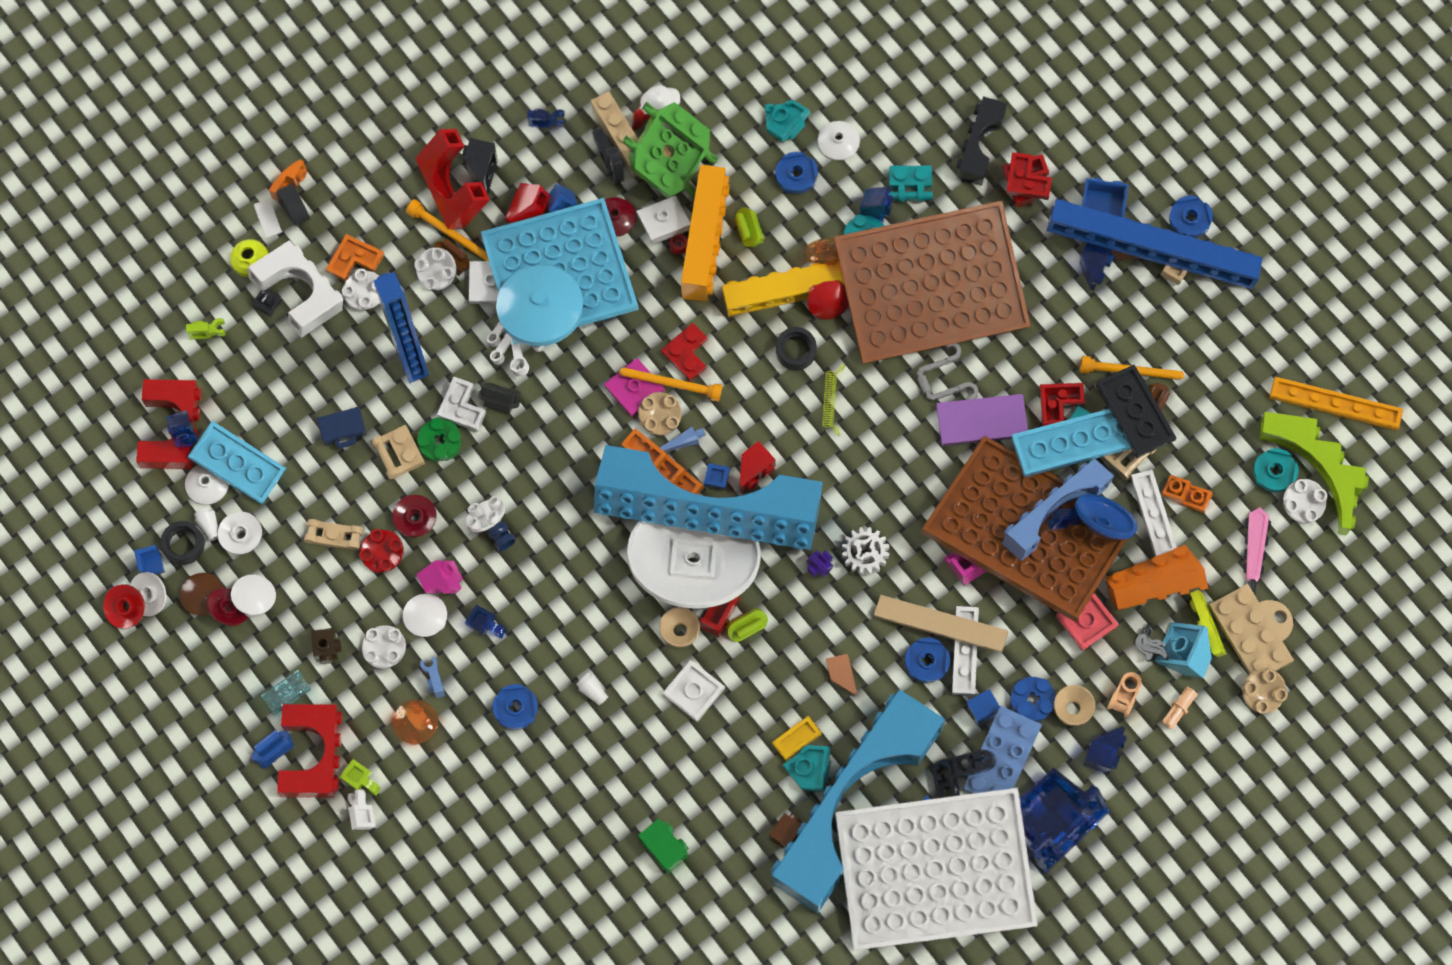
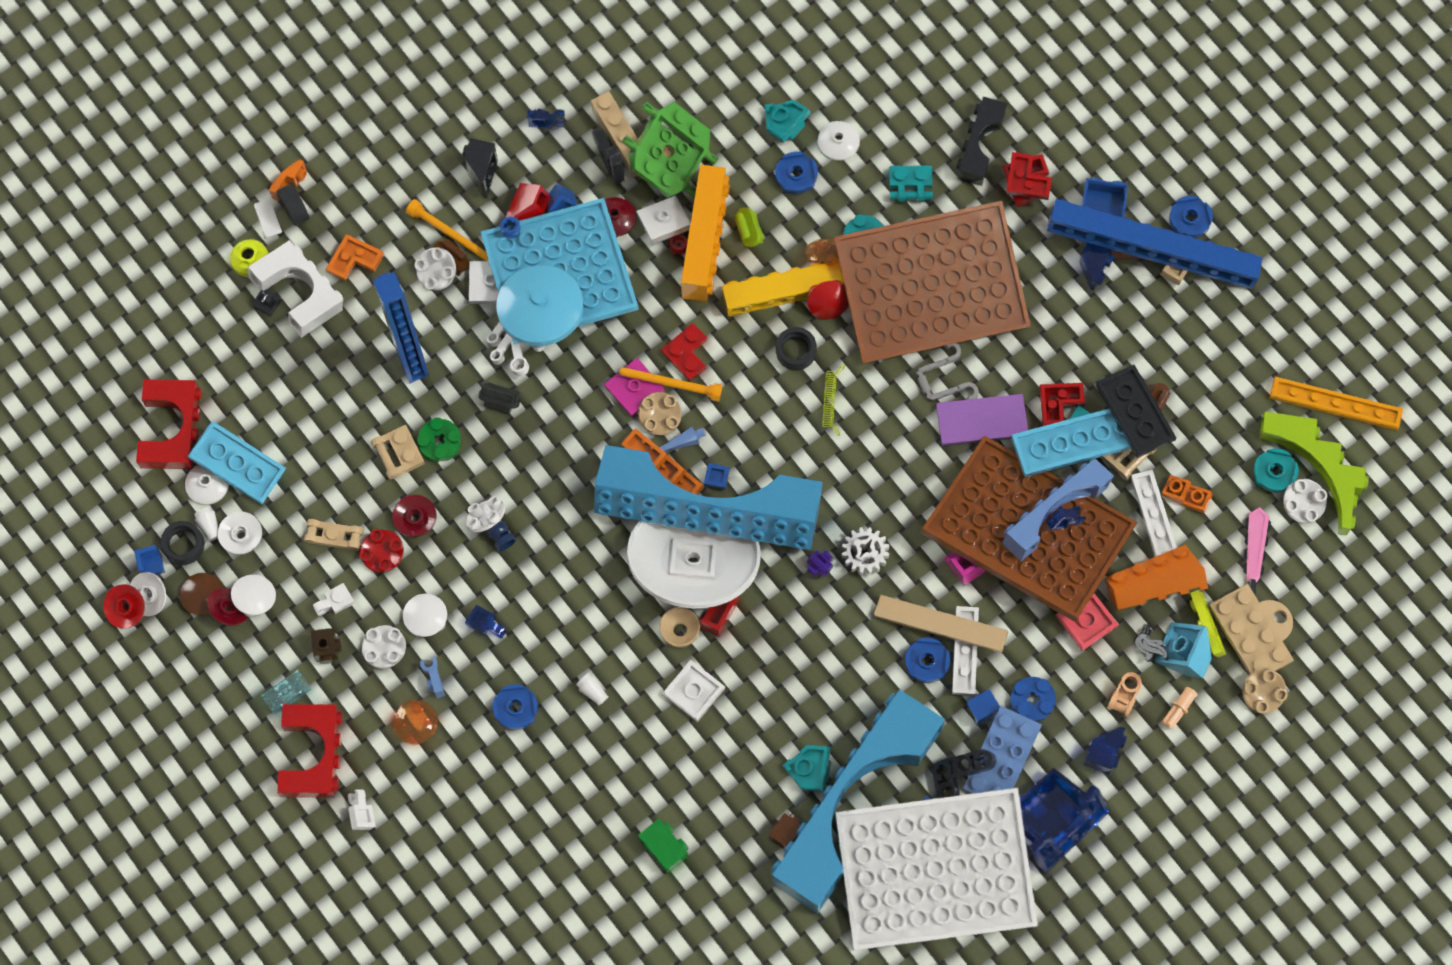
(181, 429): clear blue slope -> none
(203, 330): lime plate -> none
(272, 748): blue piece -> none
(336, 599): none -> white plate
(342, 427): dark blue piece -> none
(358, 776): lime plate -> none
(360, 290): white dish -> none
(435, 162): red arch -> none
(440, 577): dark pink brick -> none
(456, 406): white plate -> none
(515, 224): none -> blue bush
(658, 97): white hair -> none
(746, 624): lime piece -> none
(754, 465): red slope -> none
(797, 738): yellow tile -> none
(841, 673): nougat tile -> none
(877, 203): clear blue slope -> none
(1077, 695): tan piece -> none
(1089, 365): light orange piece -> none
(1105, 517): blue dish -> none

